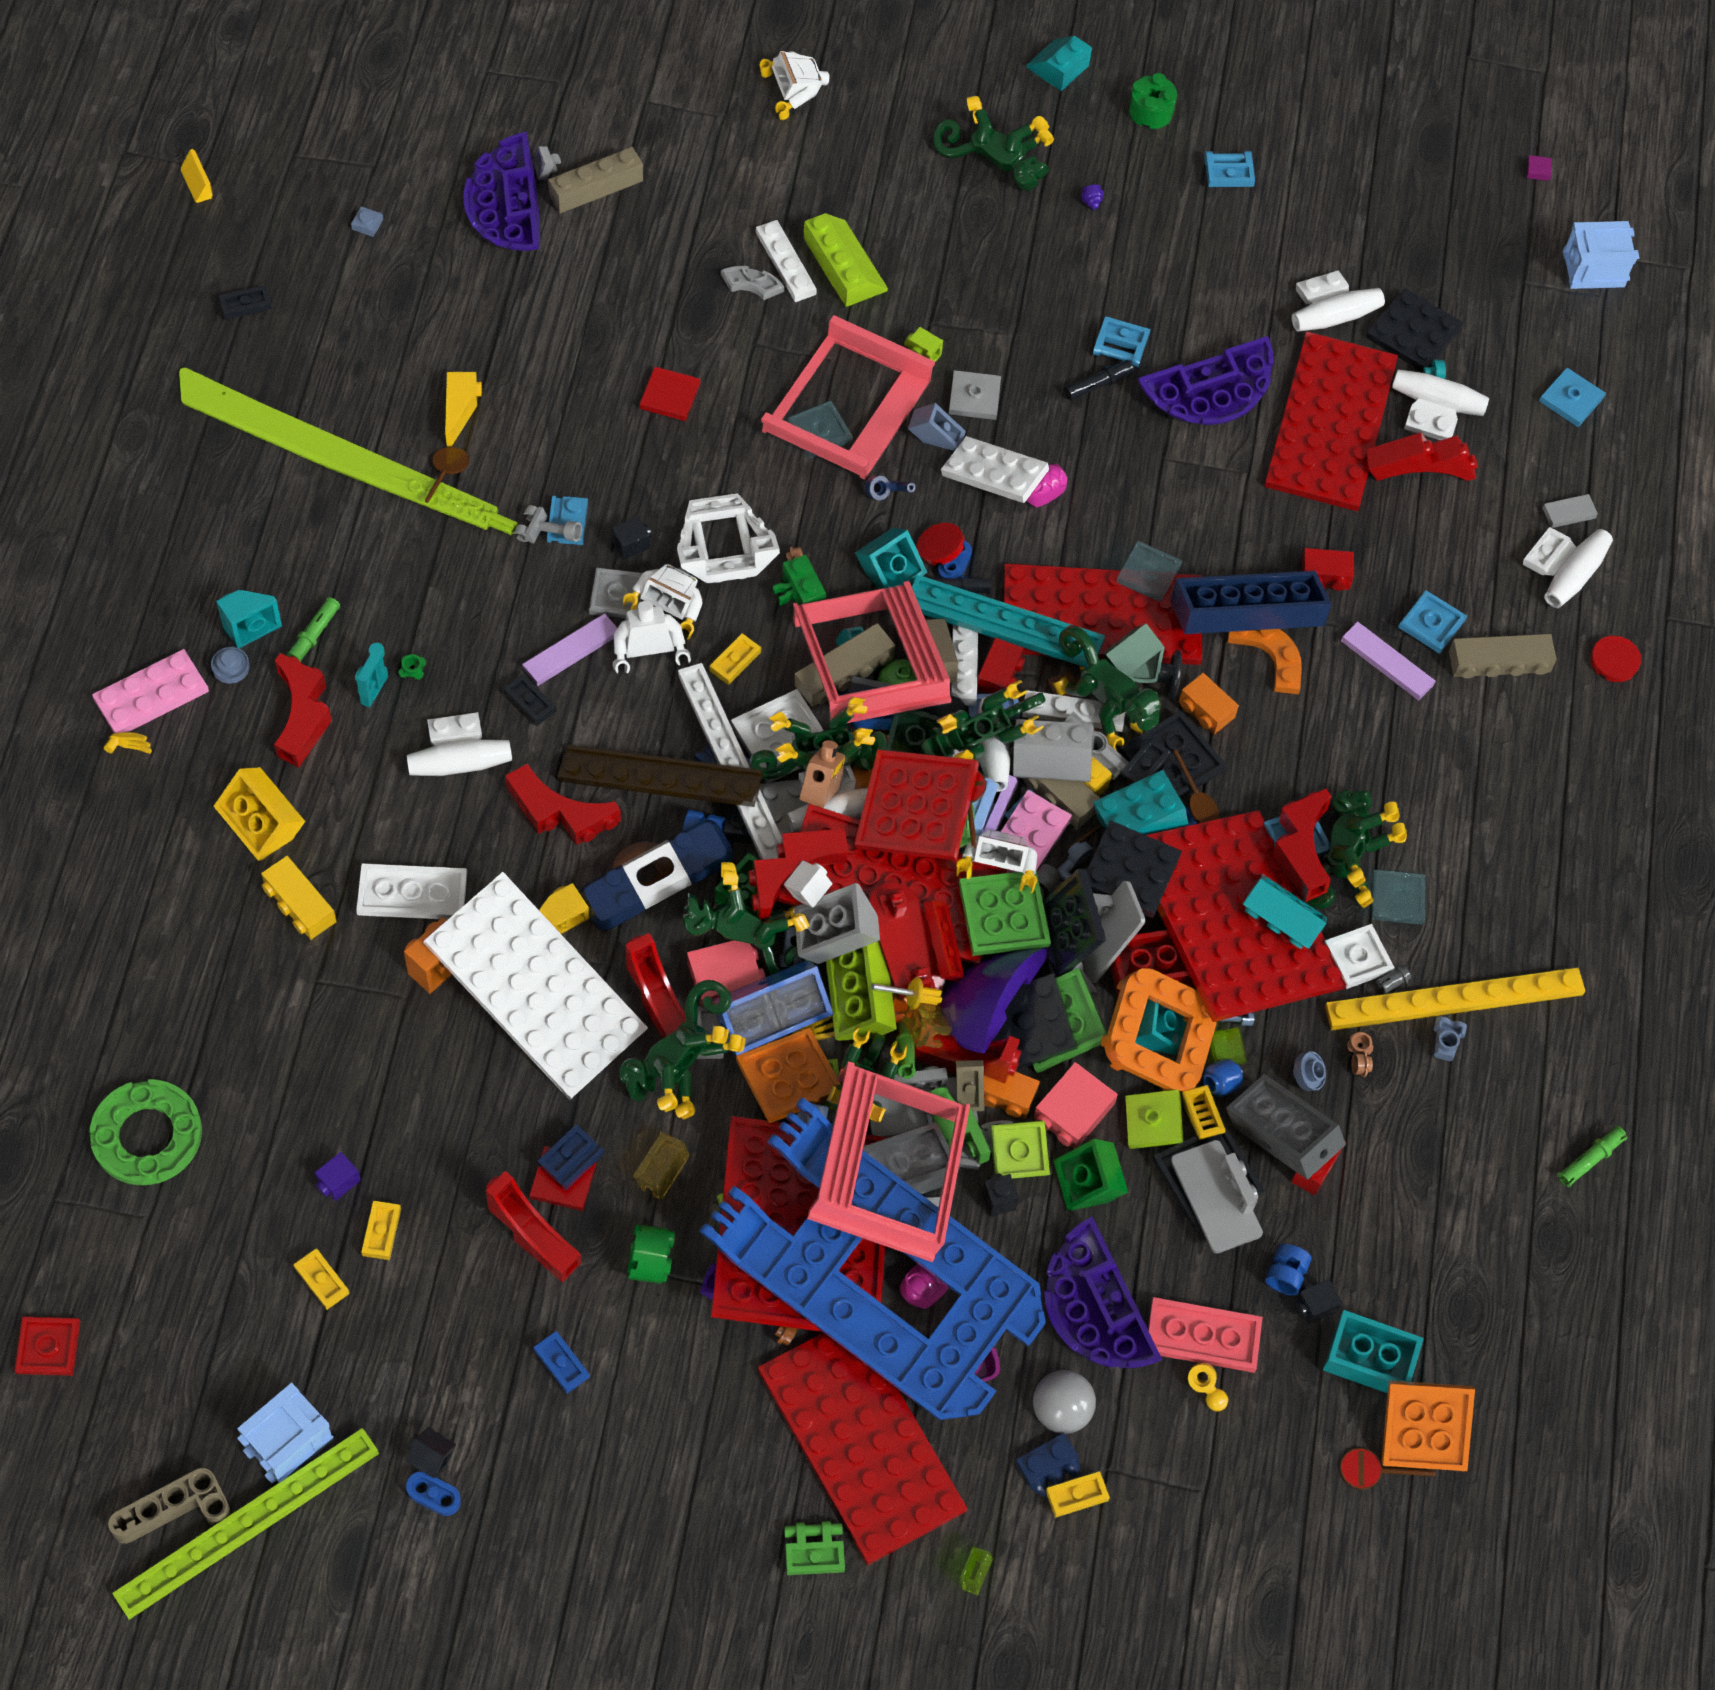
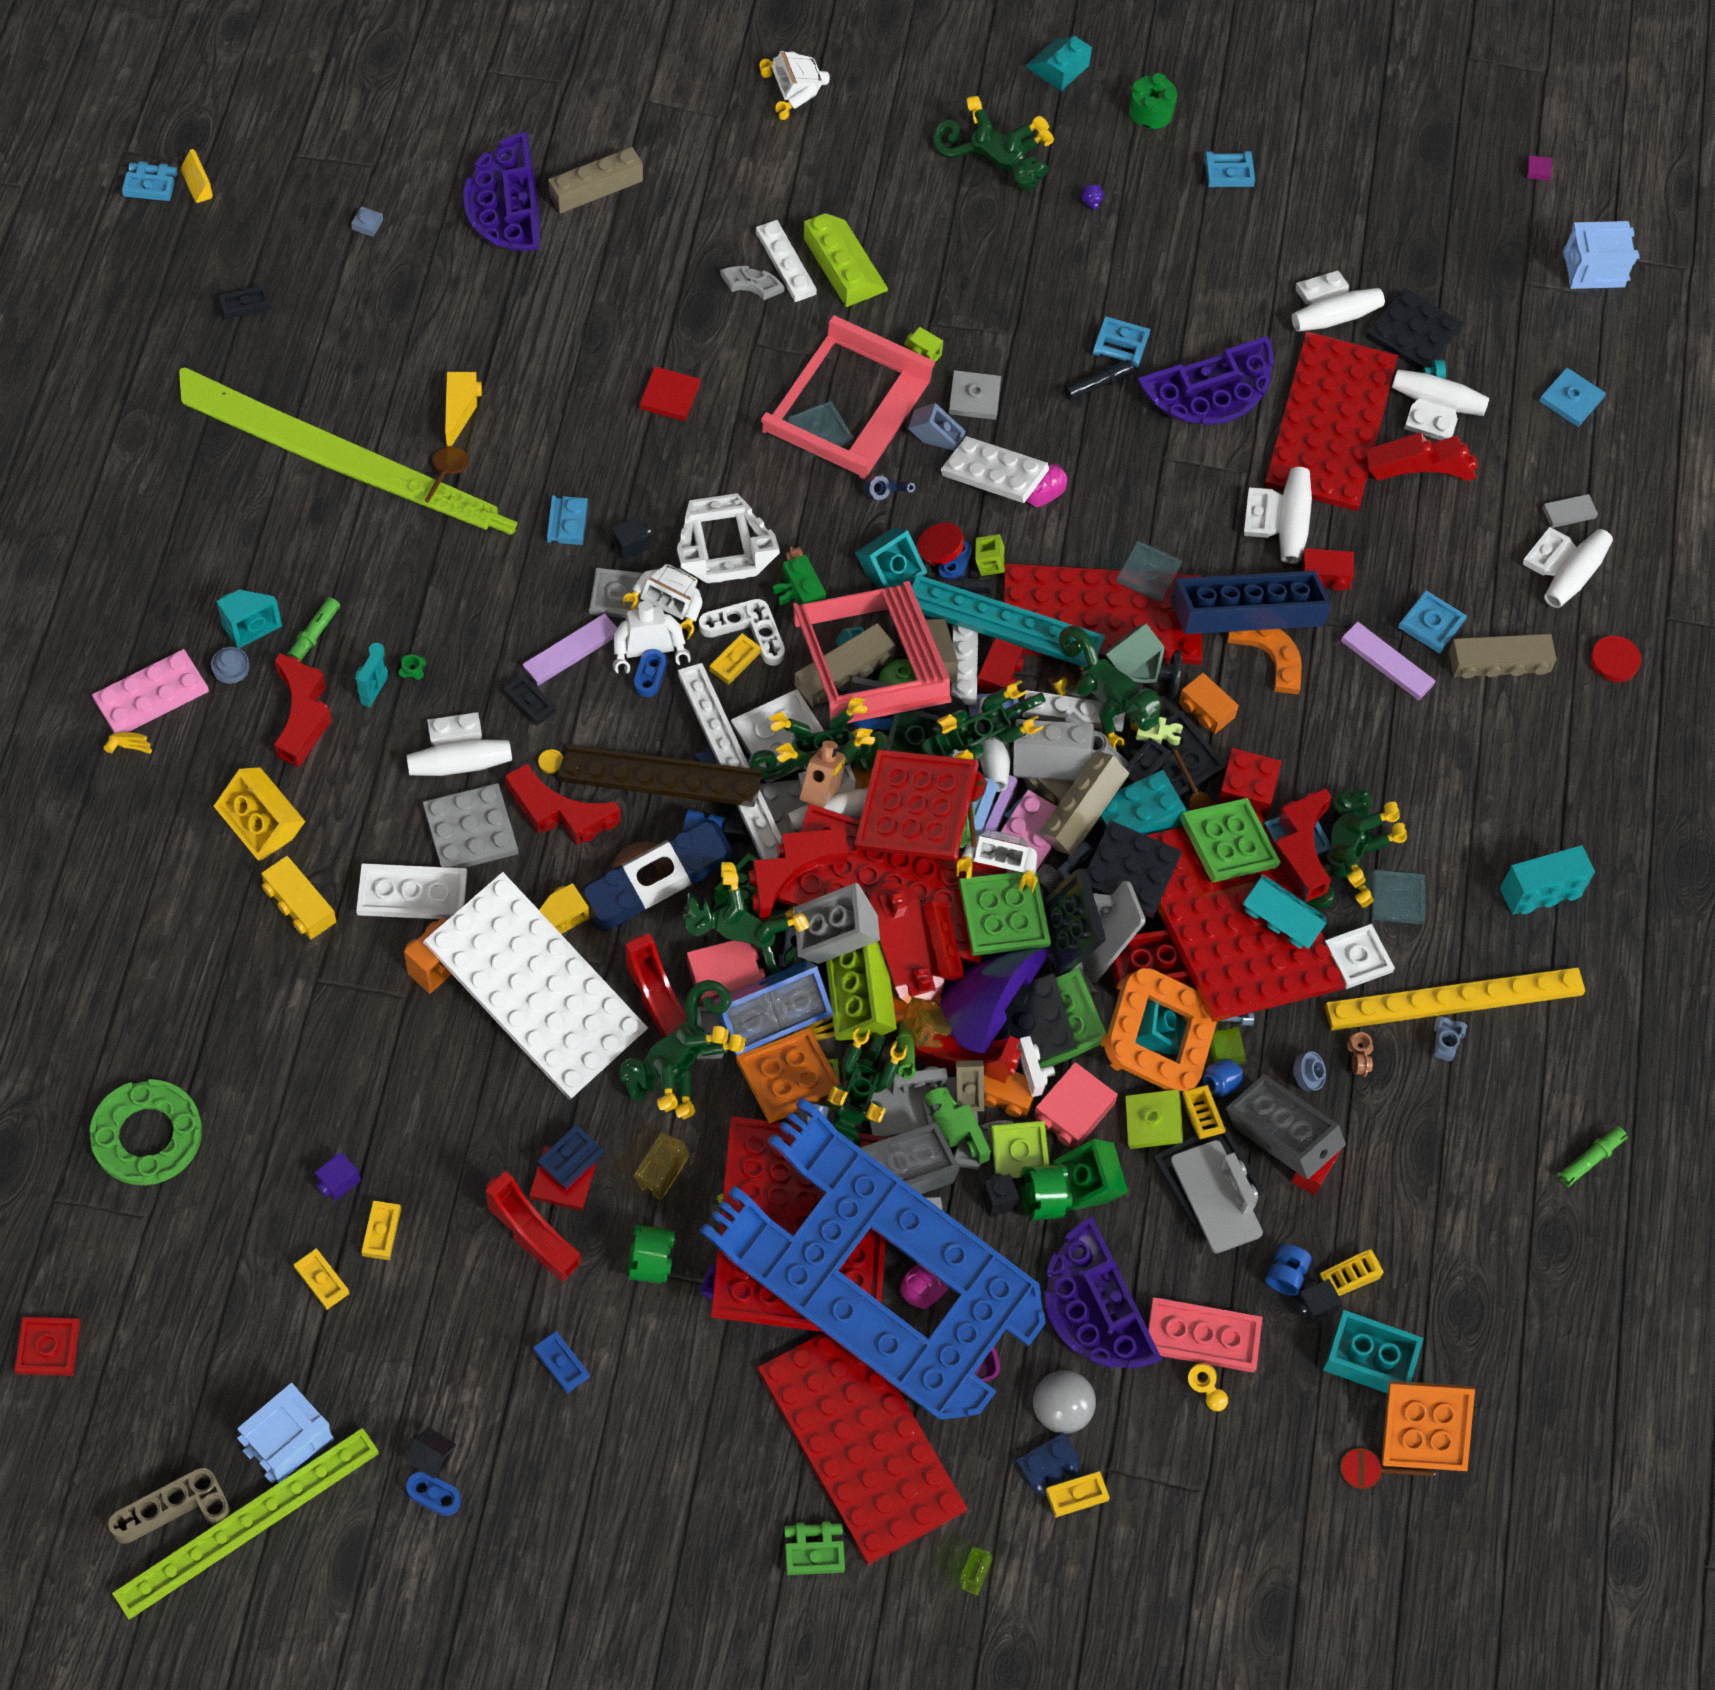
(148, 186): none -> dark azure plate
(470, 827): none -> light grey plate
(545, 163): light grey tile -> none
(550, 761): none -> yellow piece
(572, 530): light grey bar -> none
(650, 675): none -> blue plate
(748, 619): none -> white beam
(785, 1334): dark orange plate -> none
(808, 883): white brick -> none
(844, 1157): coral piece -> none
(915, 993): yellow piece -> none
(990, 555): none -> lime brick
(1035, 1076): none -> white plate
(1045, 1191): none -> green brick
(1084, 802): none -> dark tan brick
(1161, 732): none -> yellowish green plate
(1229, 840): none -> bright green plate
(1250, 778): none -> red brick
(1282, 514): none -> white plate
(1358, 1260): none -> yellow slope
(1393, 979): dark grey pin -> none
(1547, 880): none -> teal brick

